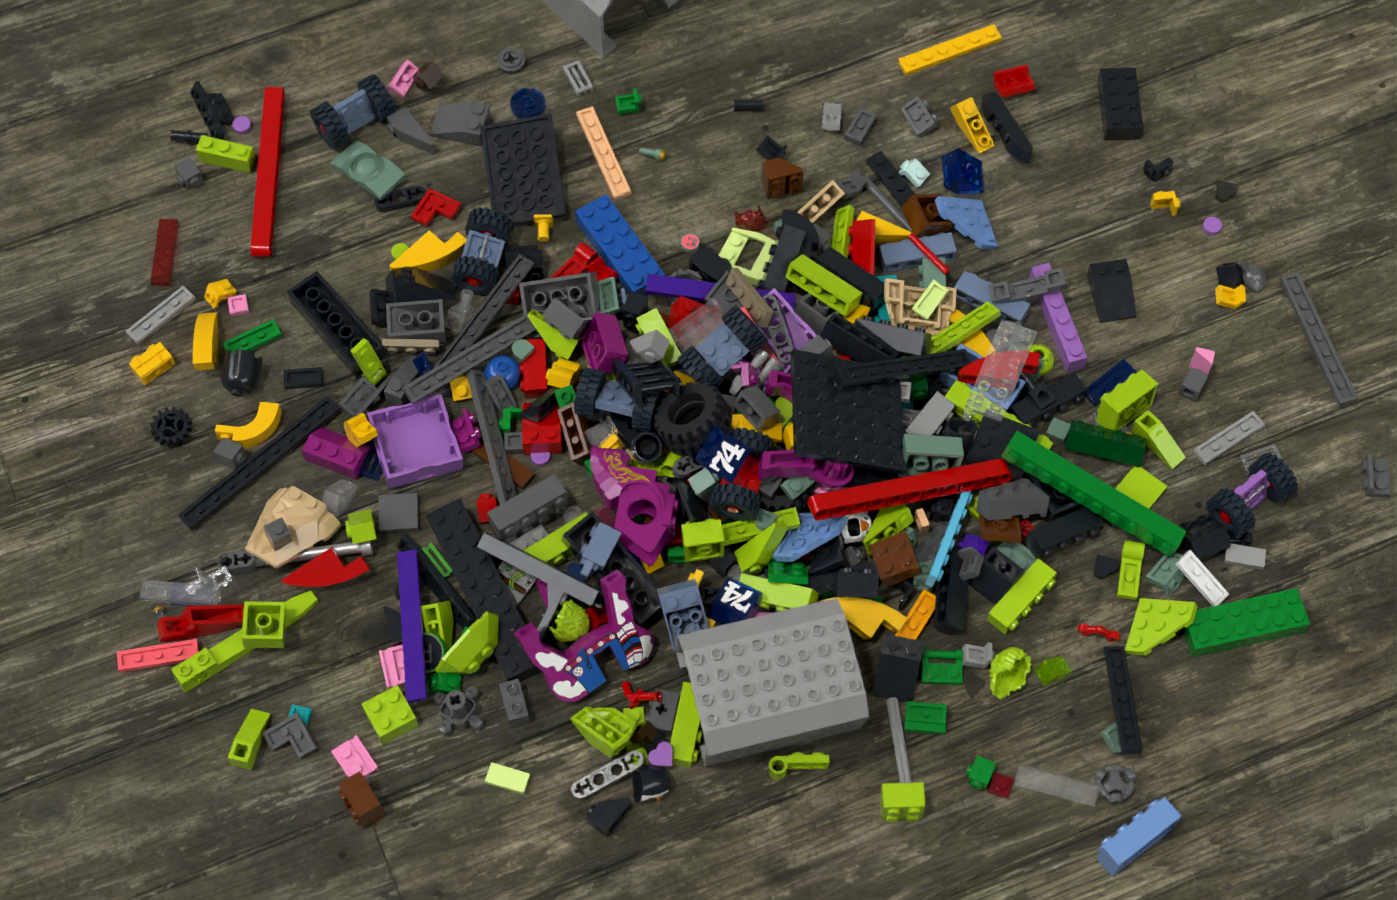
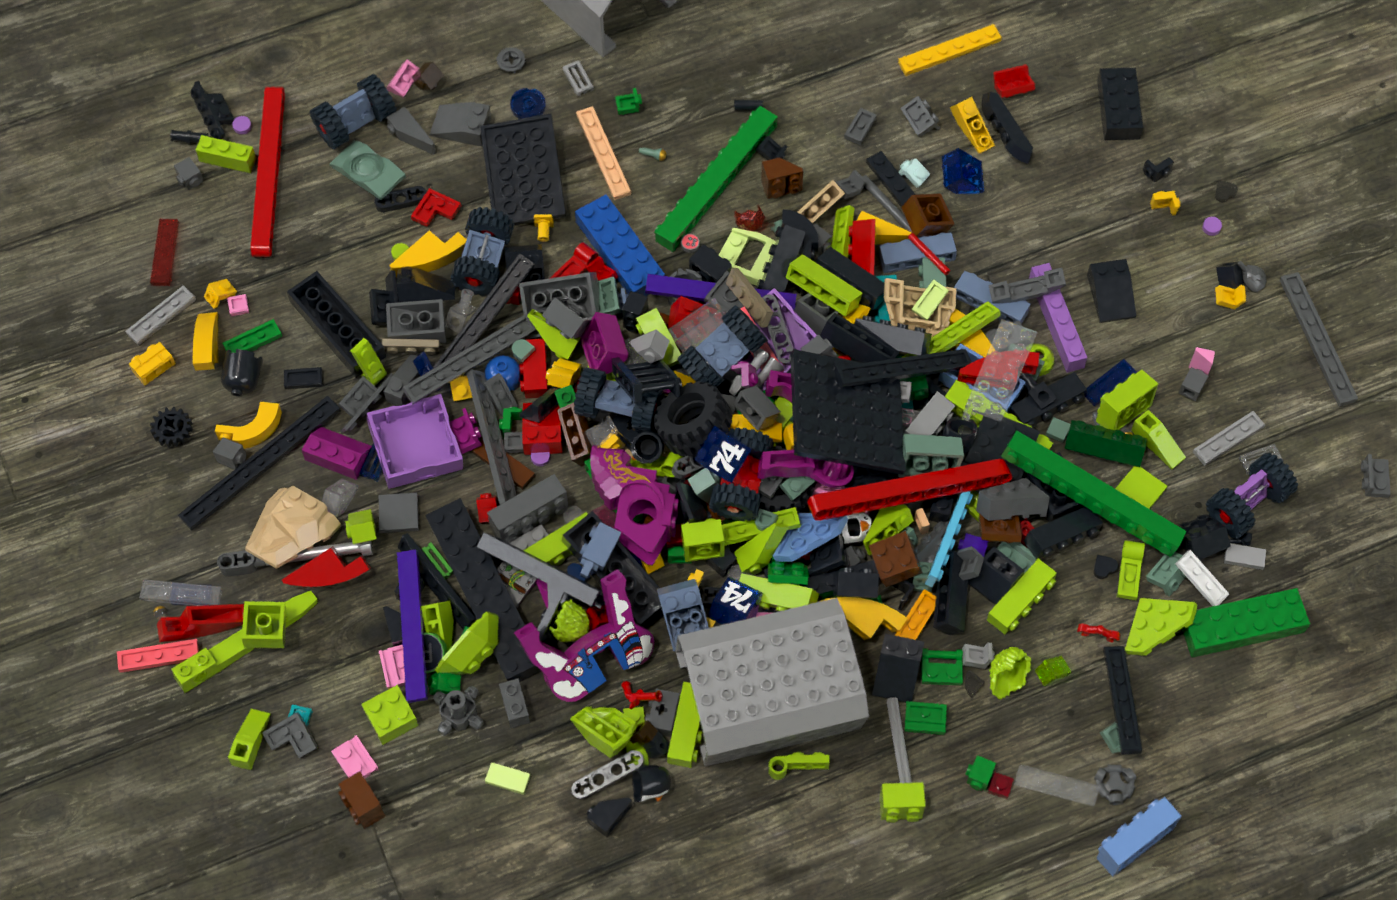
(208, 581): clear bracket -> none
(278, 533): dark grey brick -> none
(359, 430): yellow brick -> none
(661, 755): medium lavender tile -> none
(715, 179): none -> green brick
(831, 116): light grey bracket -> none
(969, 219): medium blue plate -> none

